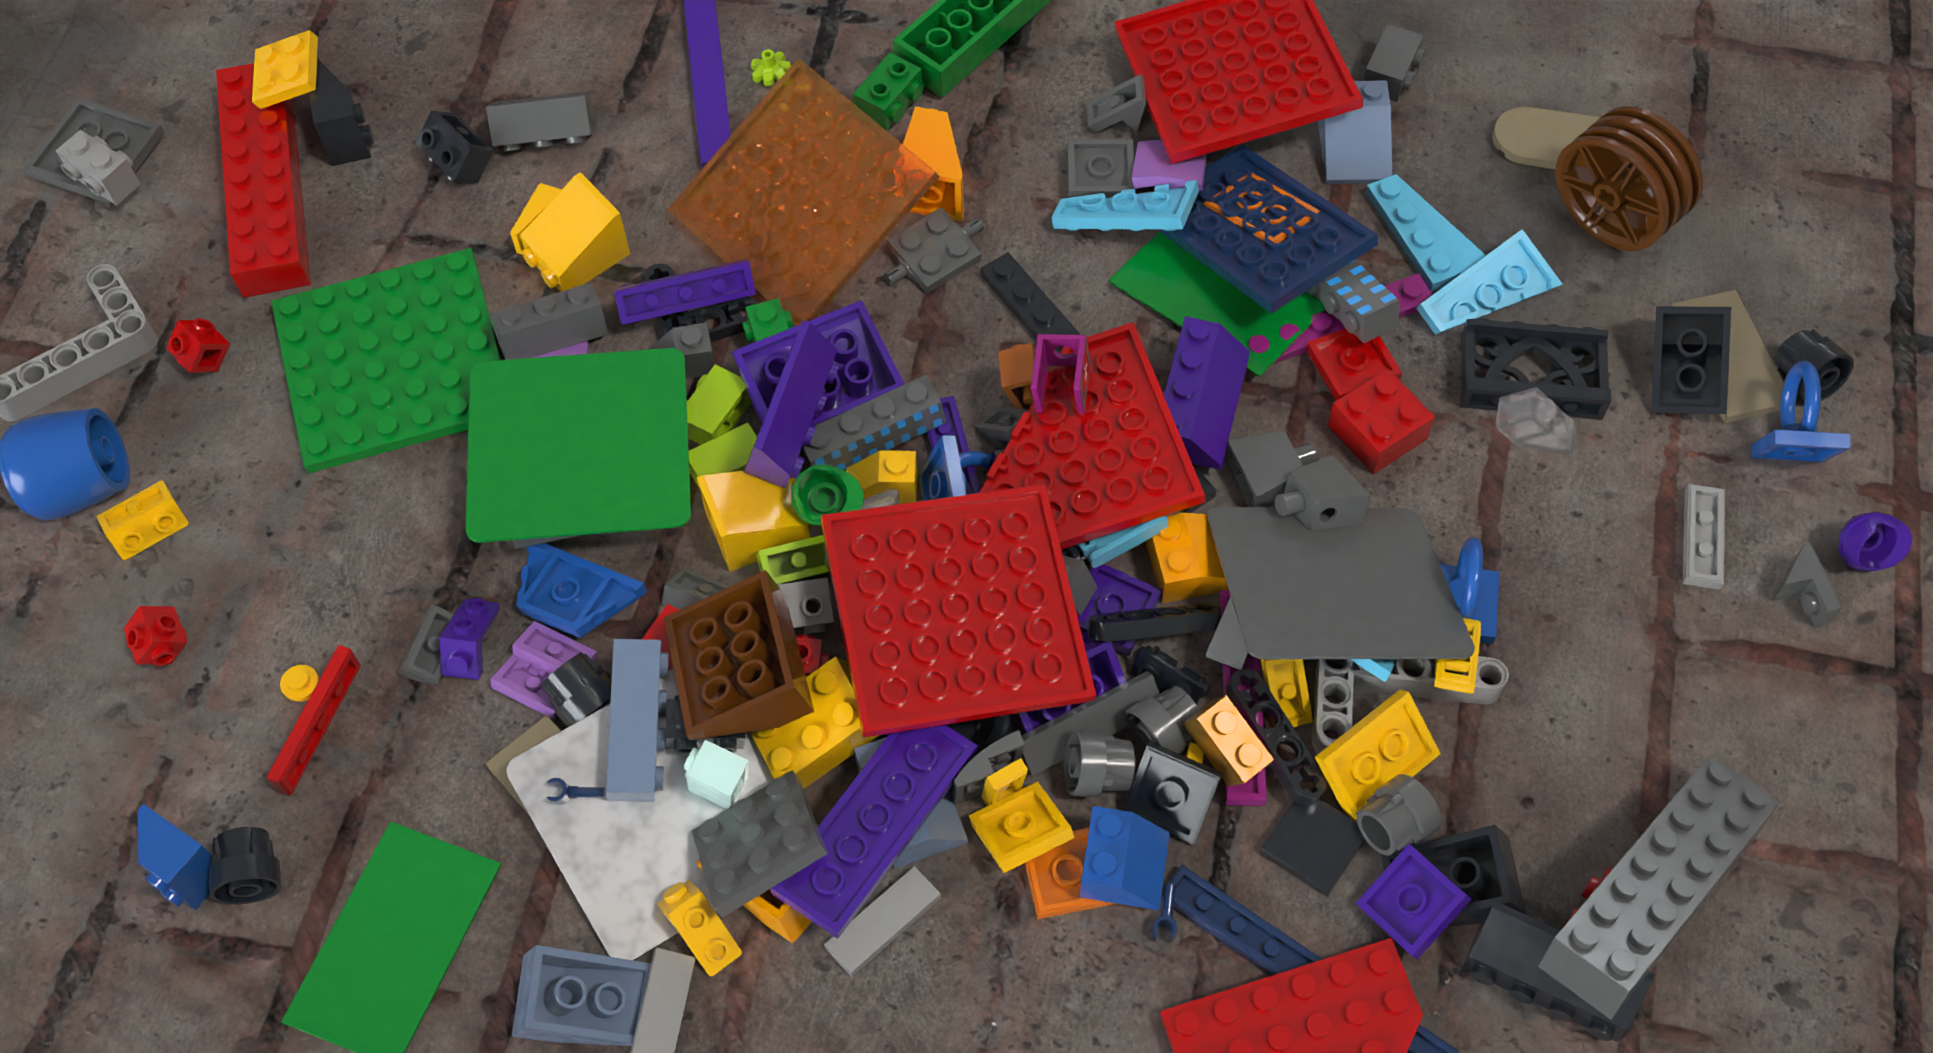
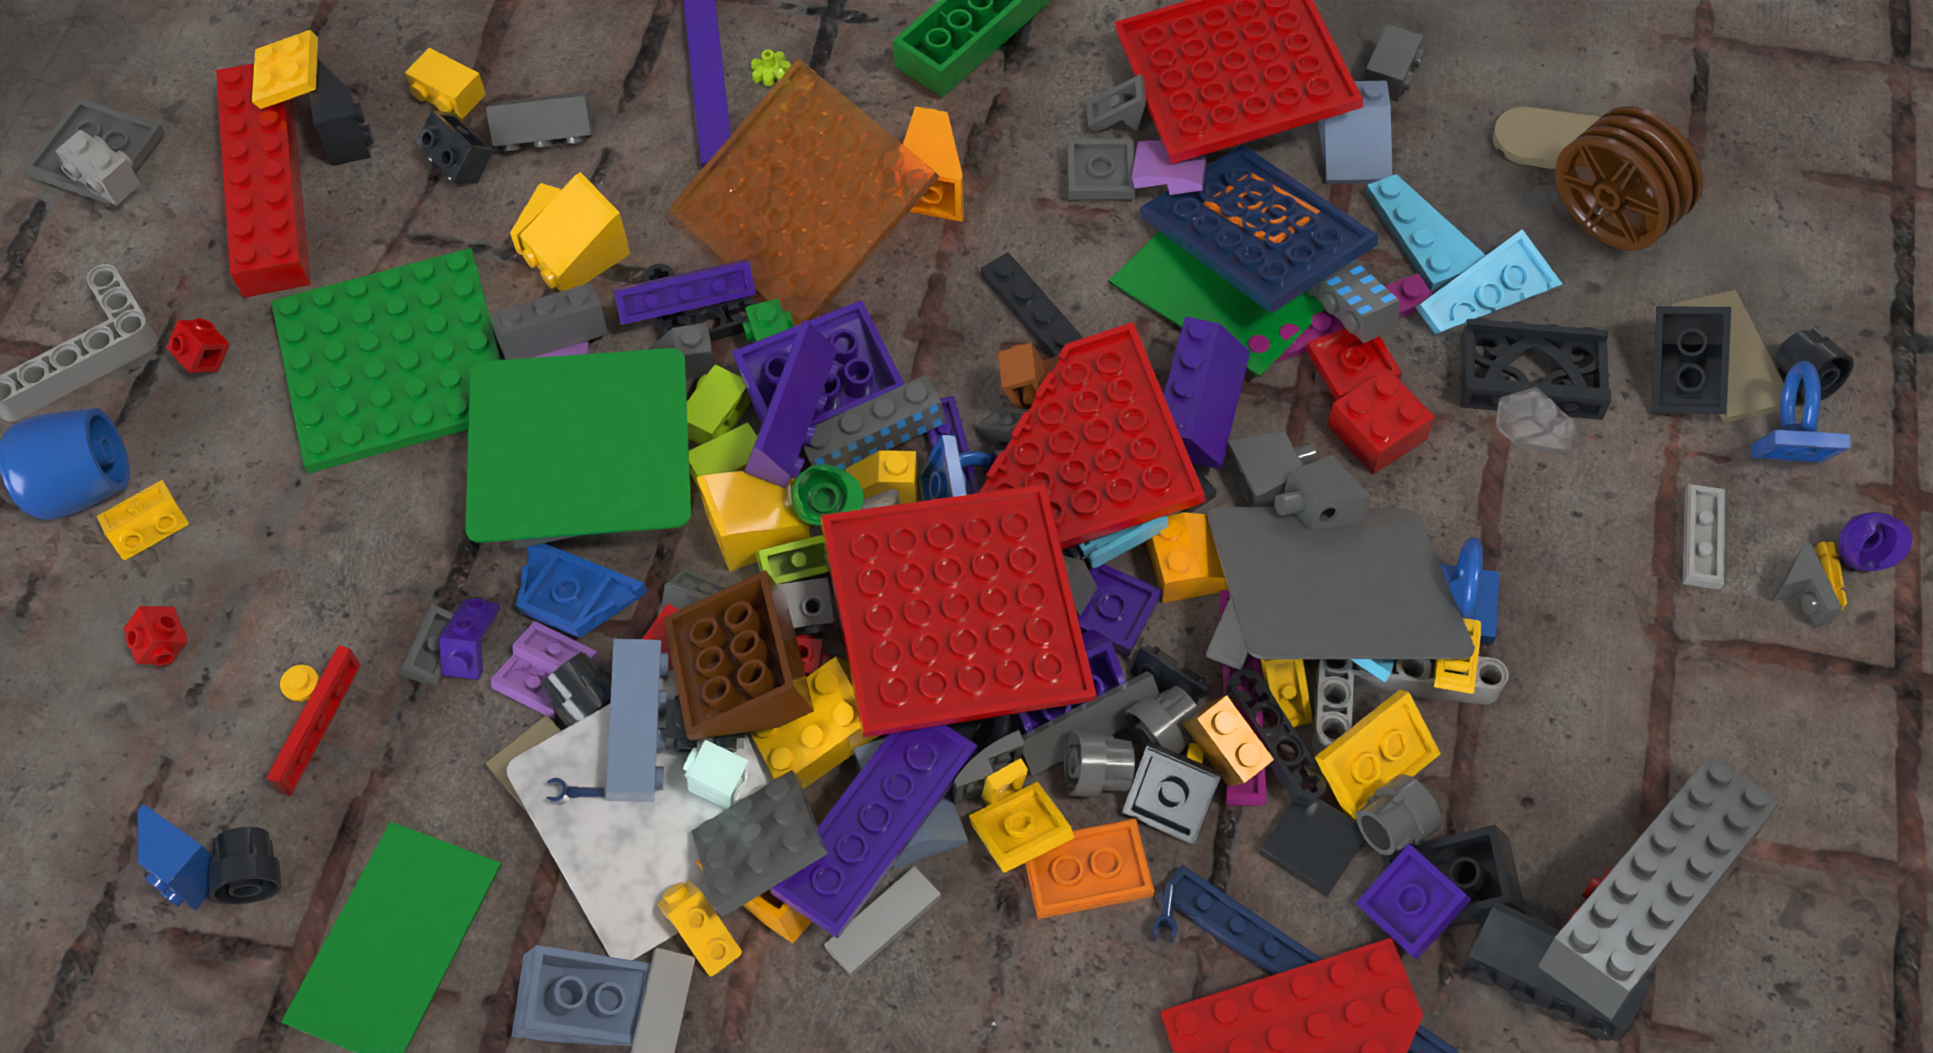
(445, 83): none -> yellow brick
(889, 90): green brick -> none
(933, 250): dark grey plate -> none
(1047, 356): magenta piece -> none
(1124, 859): blue slope -> none
(1127, 210): medium azure wing -> none
(1153, 622): black beam -> none
(1826, 554): none -> yellow axle

